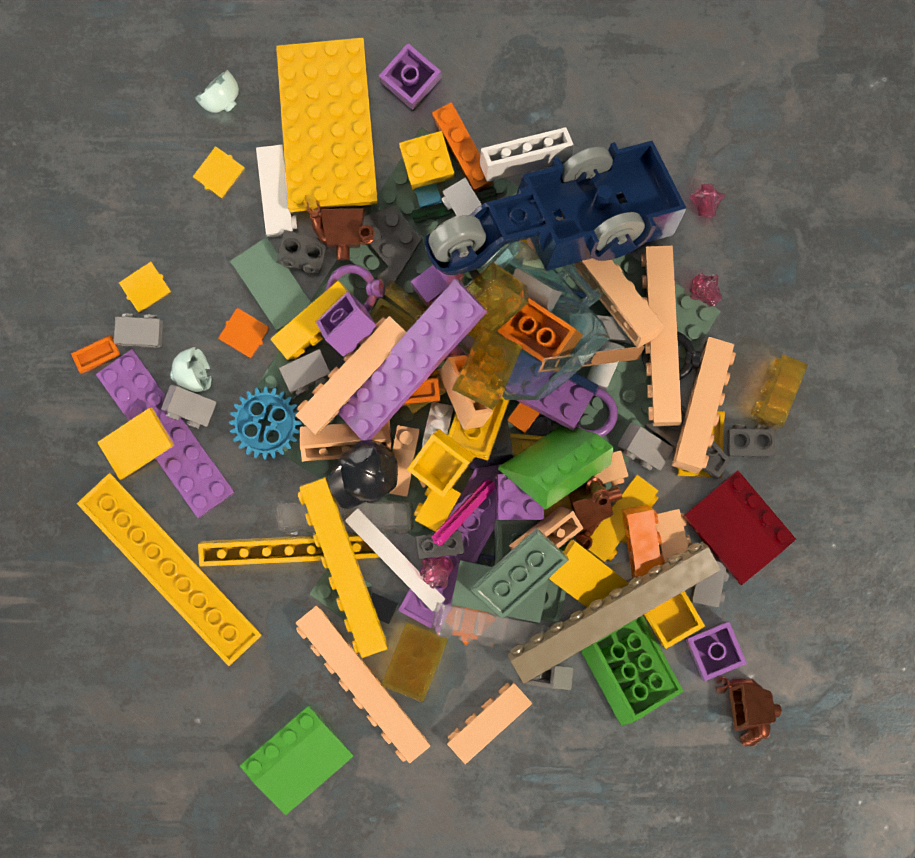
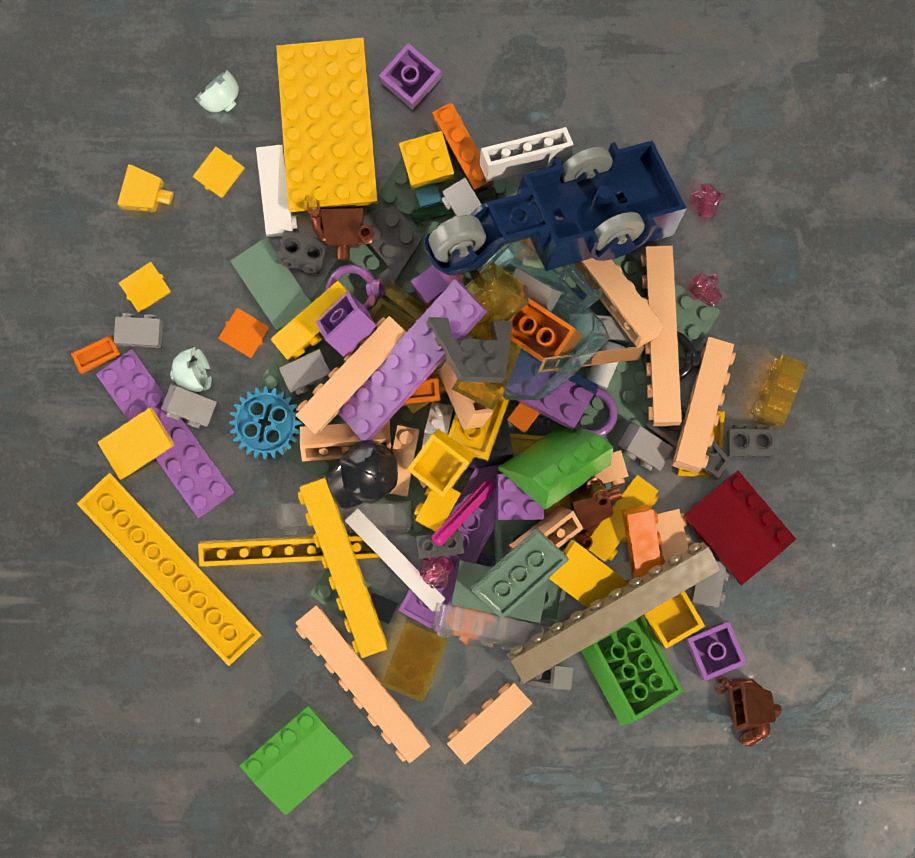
(142, 191): none -> yellow torso
(475, 358): none -> dark grey wing

